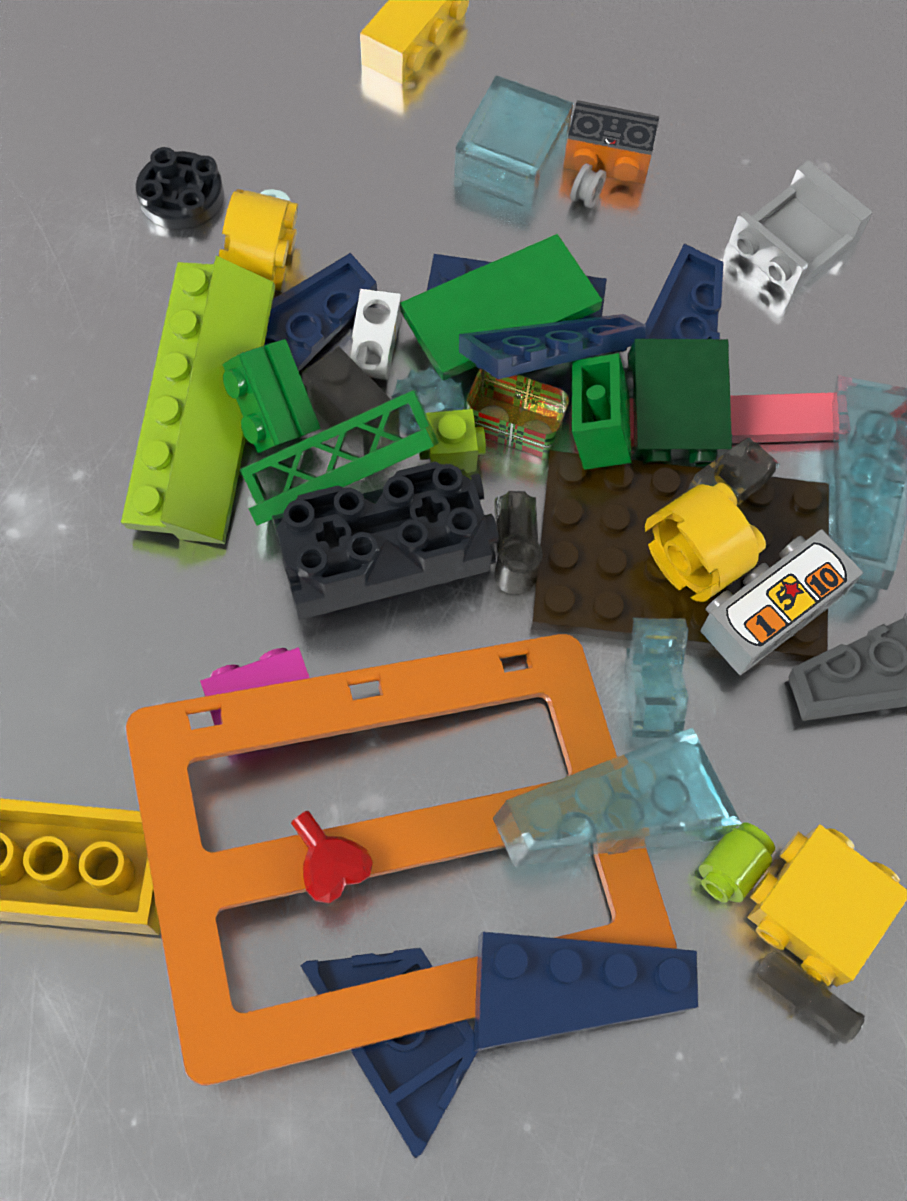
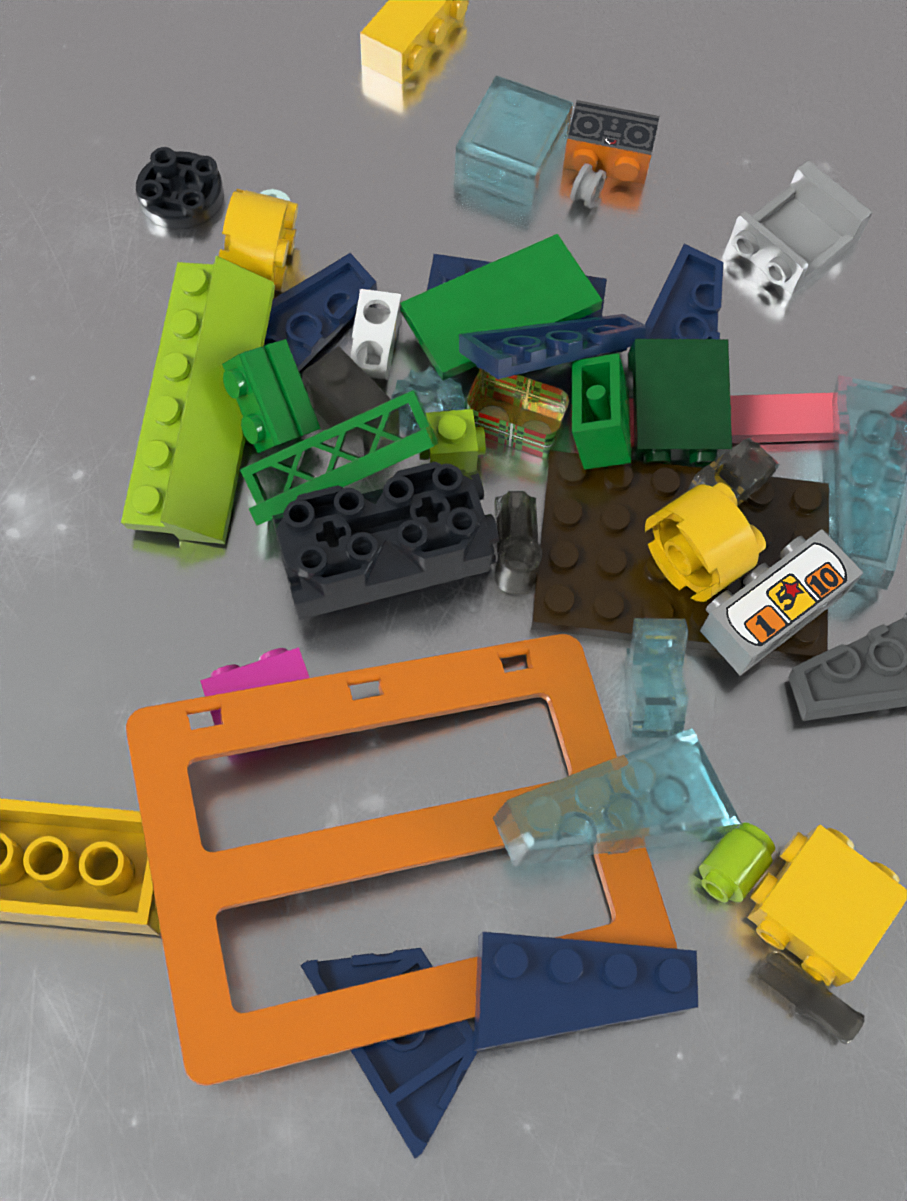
(330, 861): red rock -> none

